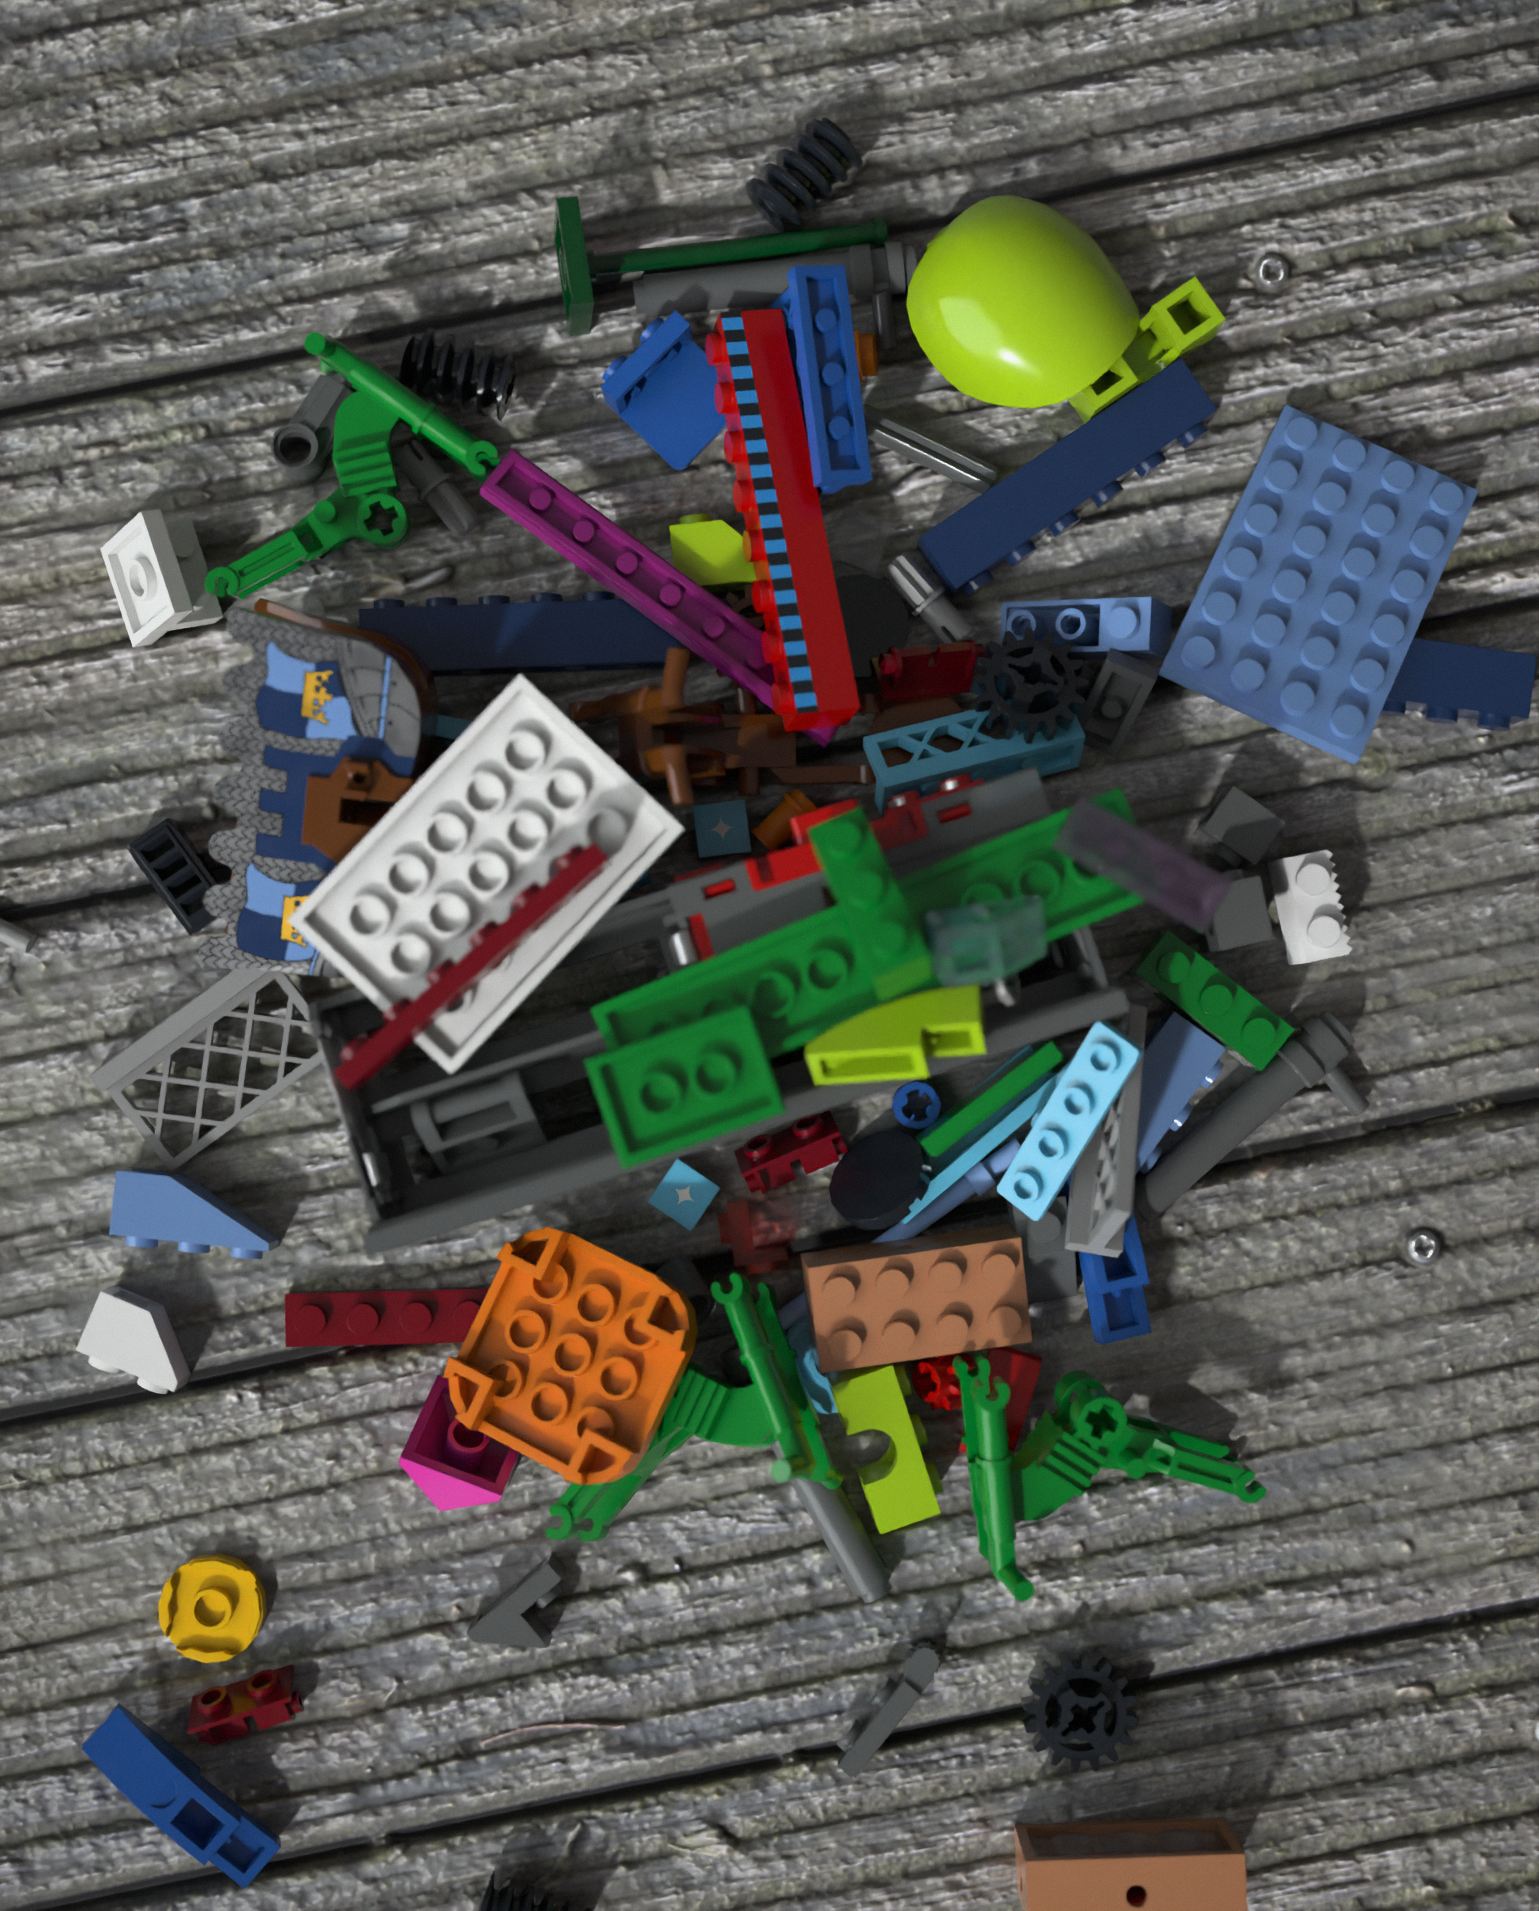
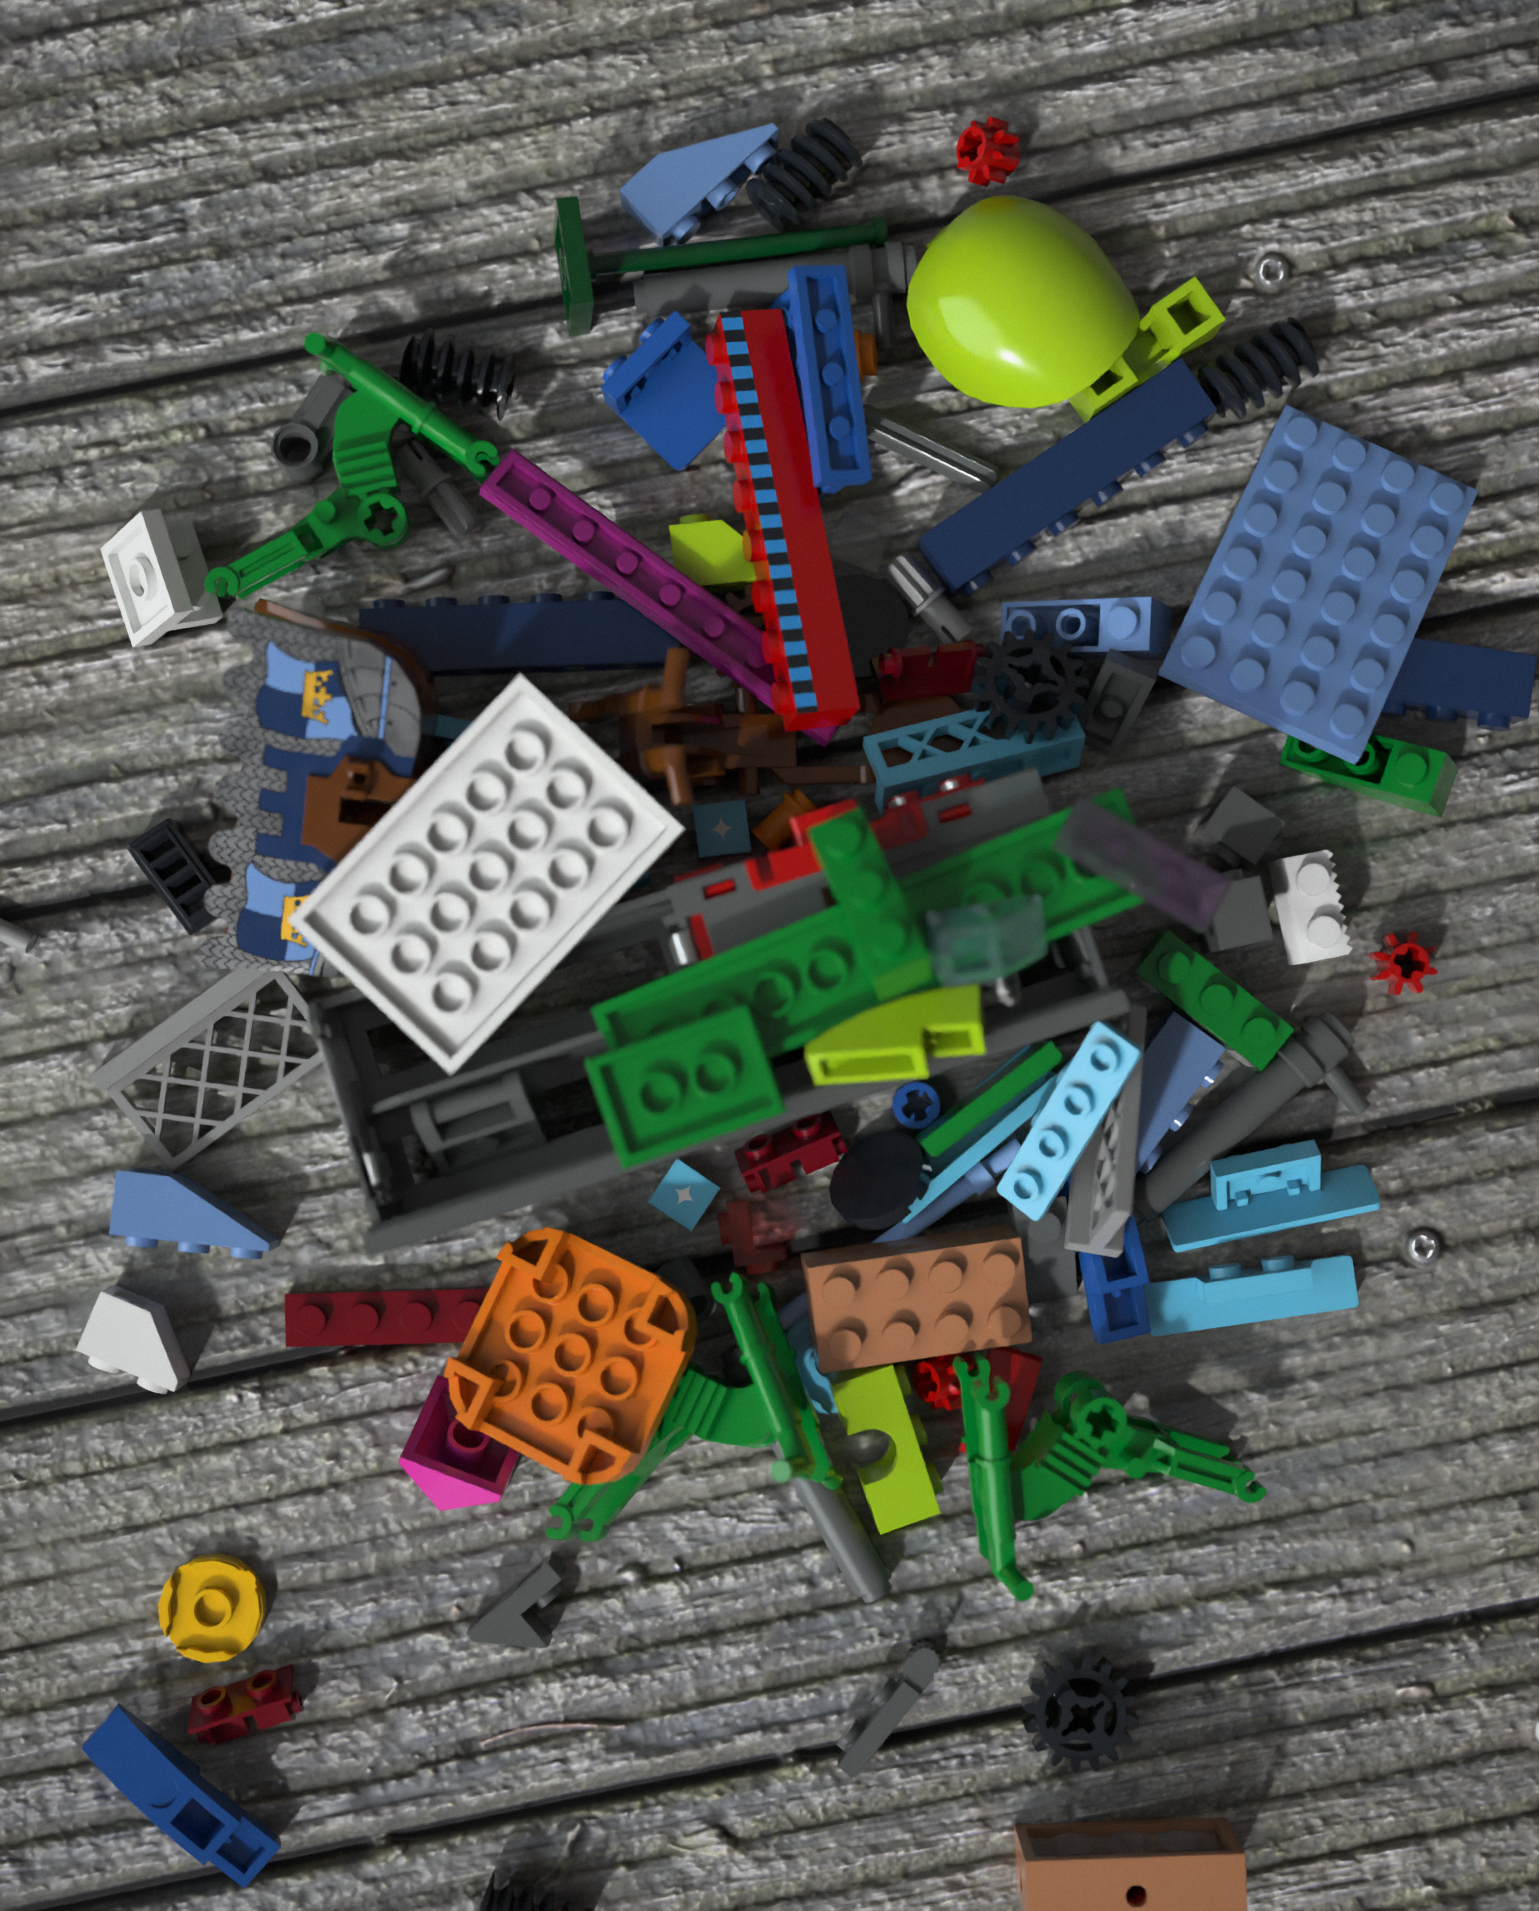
(453, 980): dark red plate -> none
(689, 181): none -> medium blue slope
(988, 151): none -> red gear
(1251, 1294): none -> medium azure bracket
(1258, 368): none -> black piece
(1269, 1194): none -> medium azure bracket
(1387, 771): none -> green slope
(1392, 973): none -> red gear

